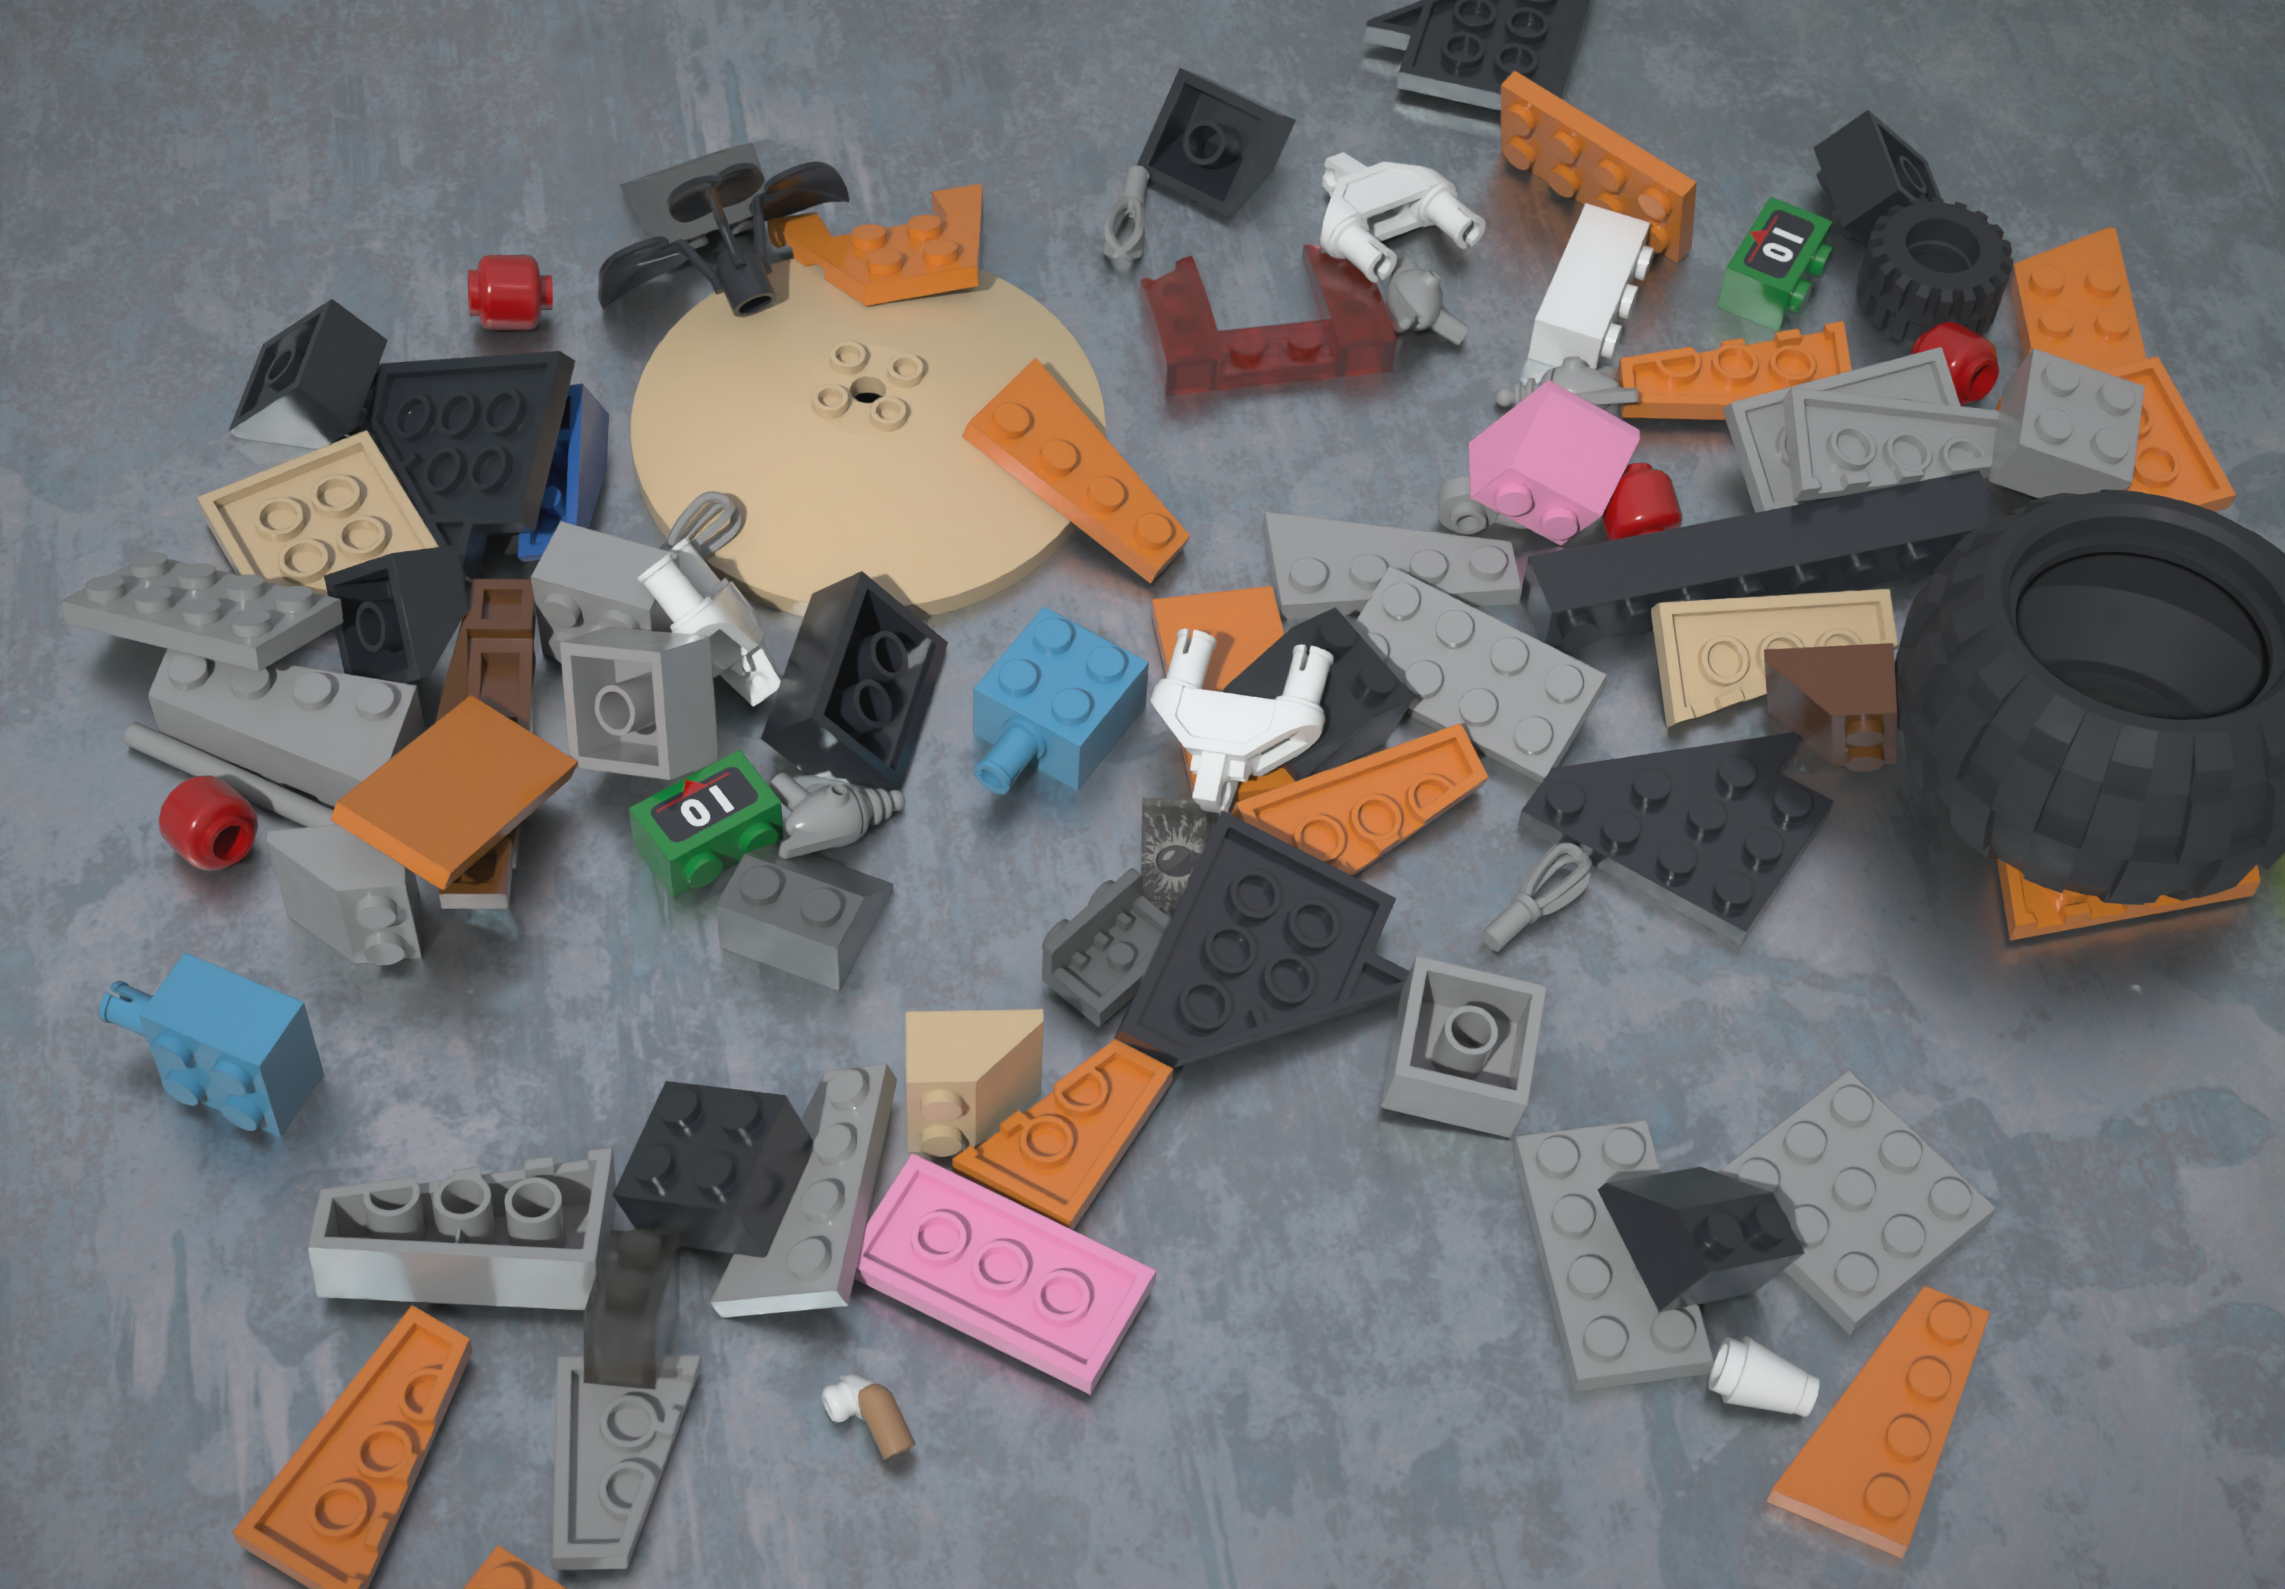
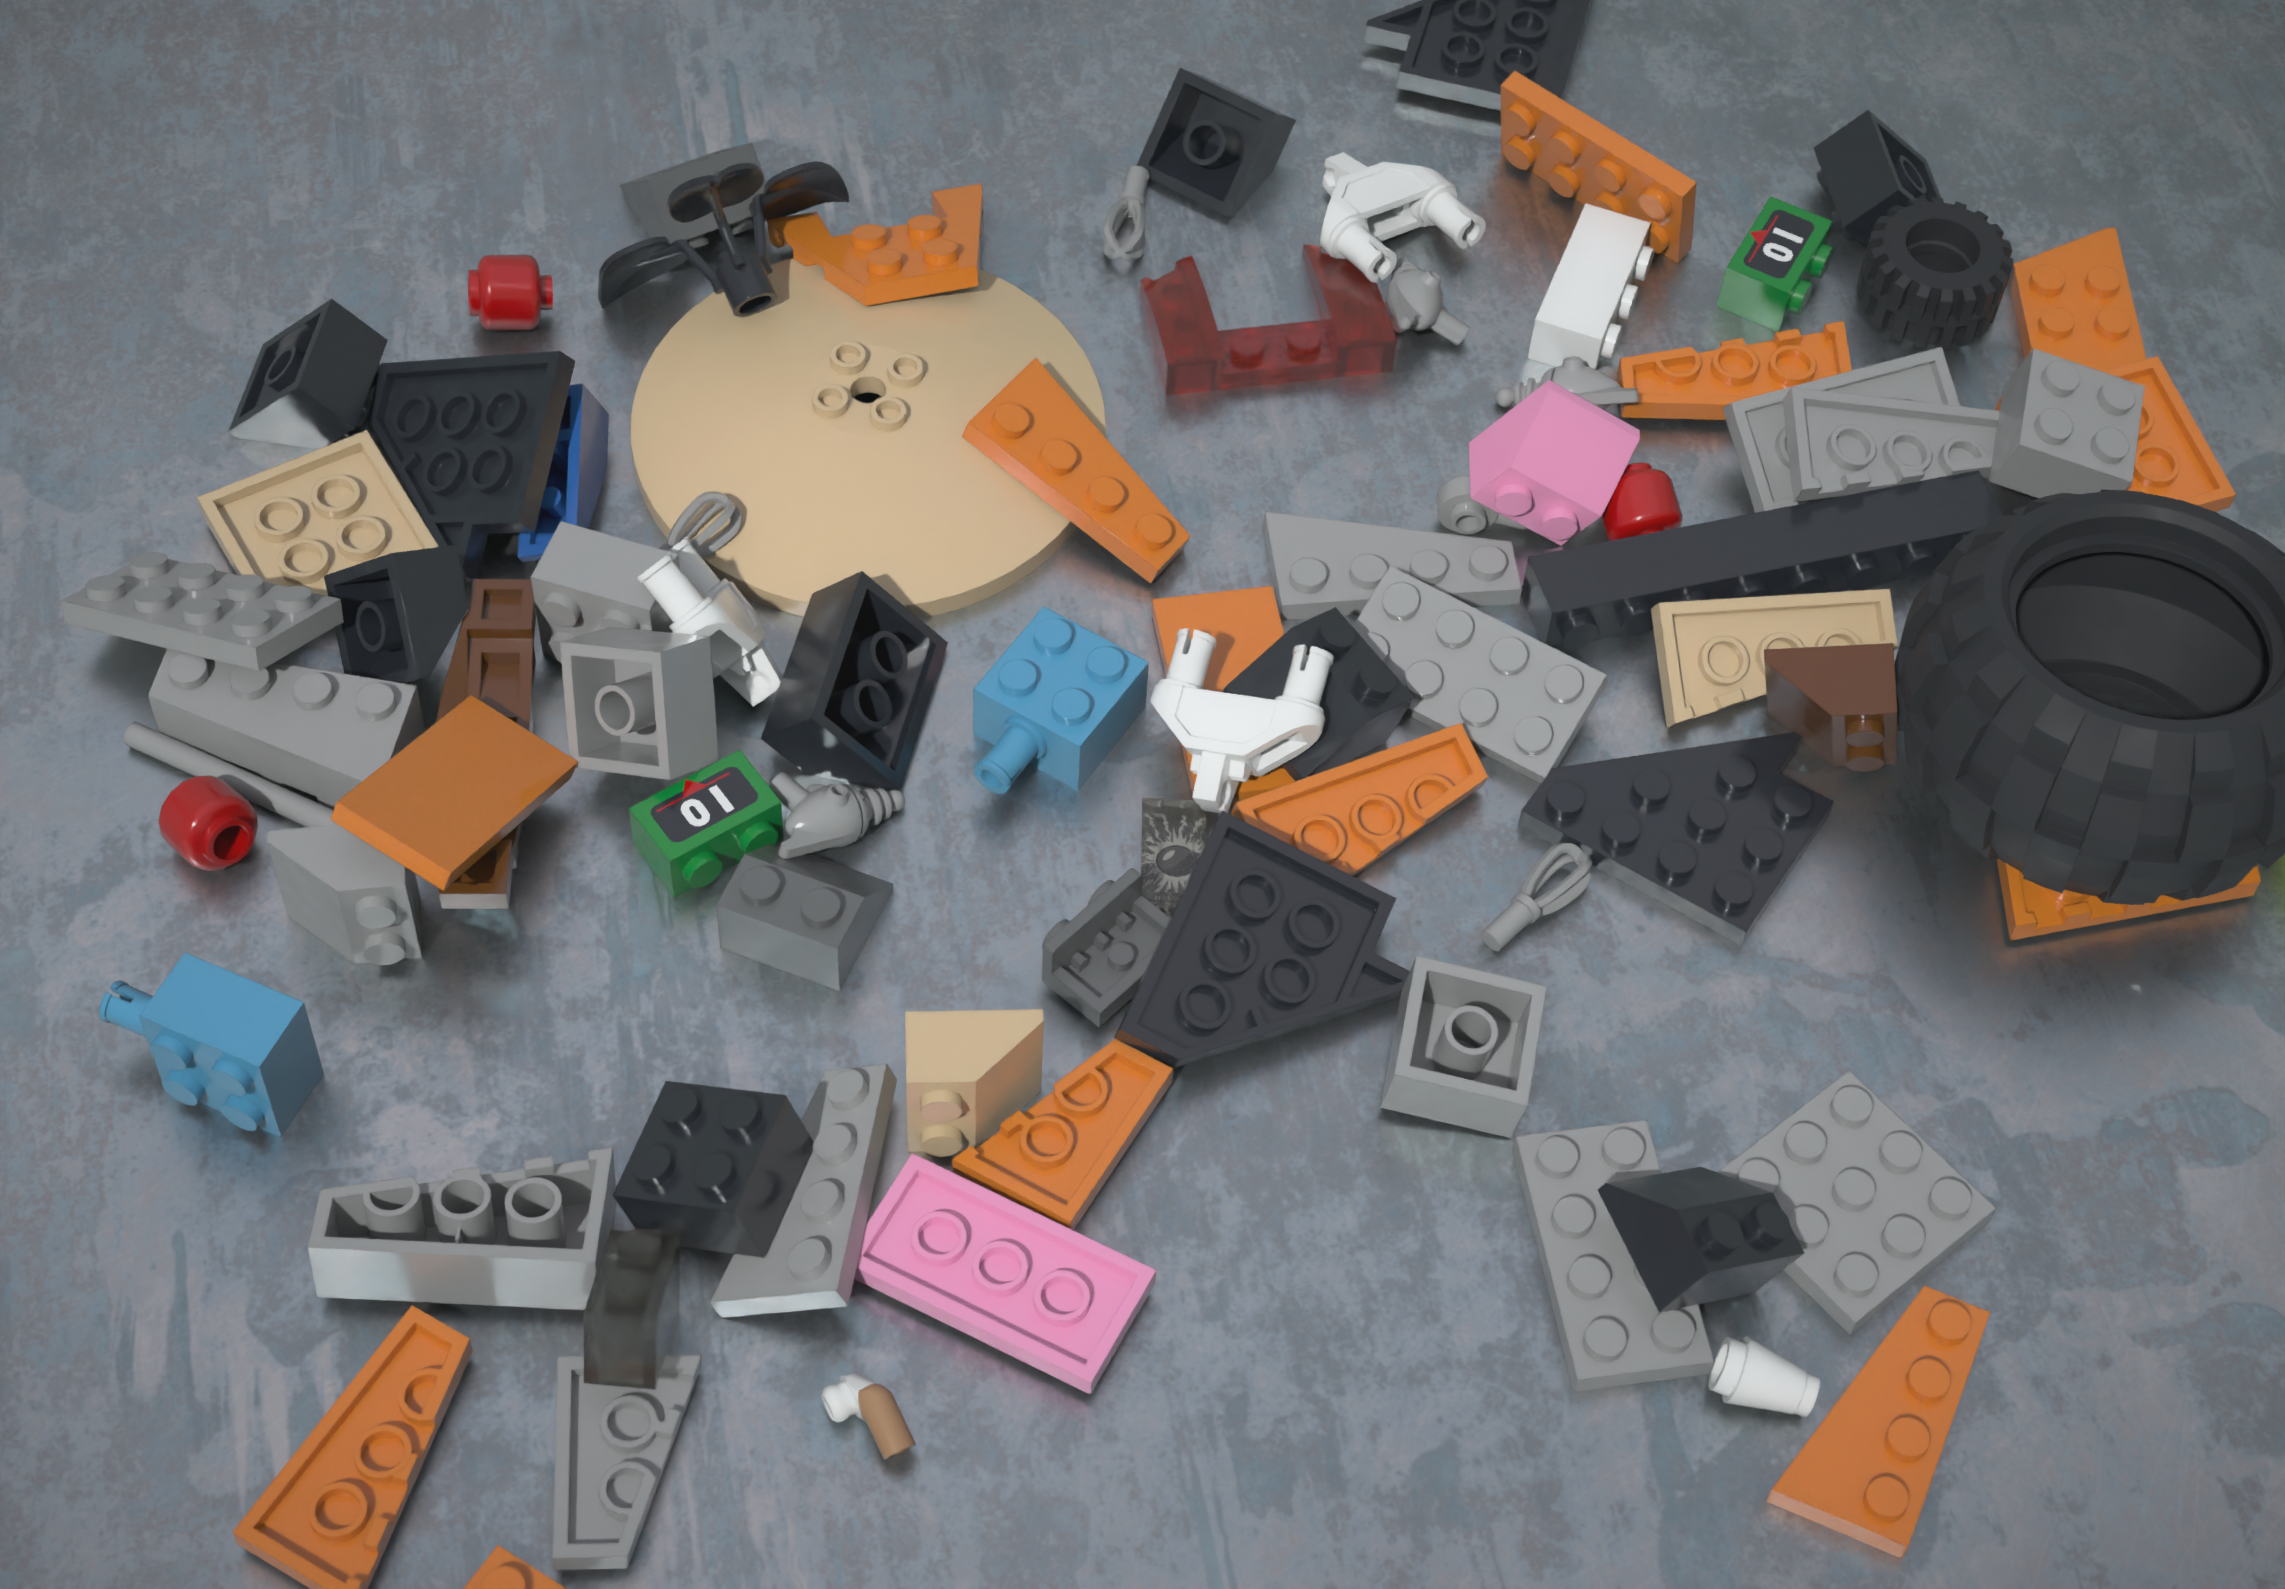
(1968, 356): red head -> none

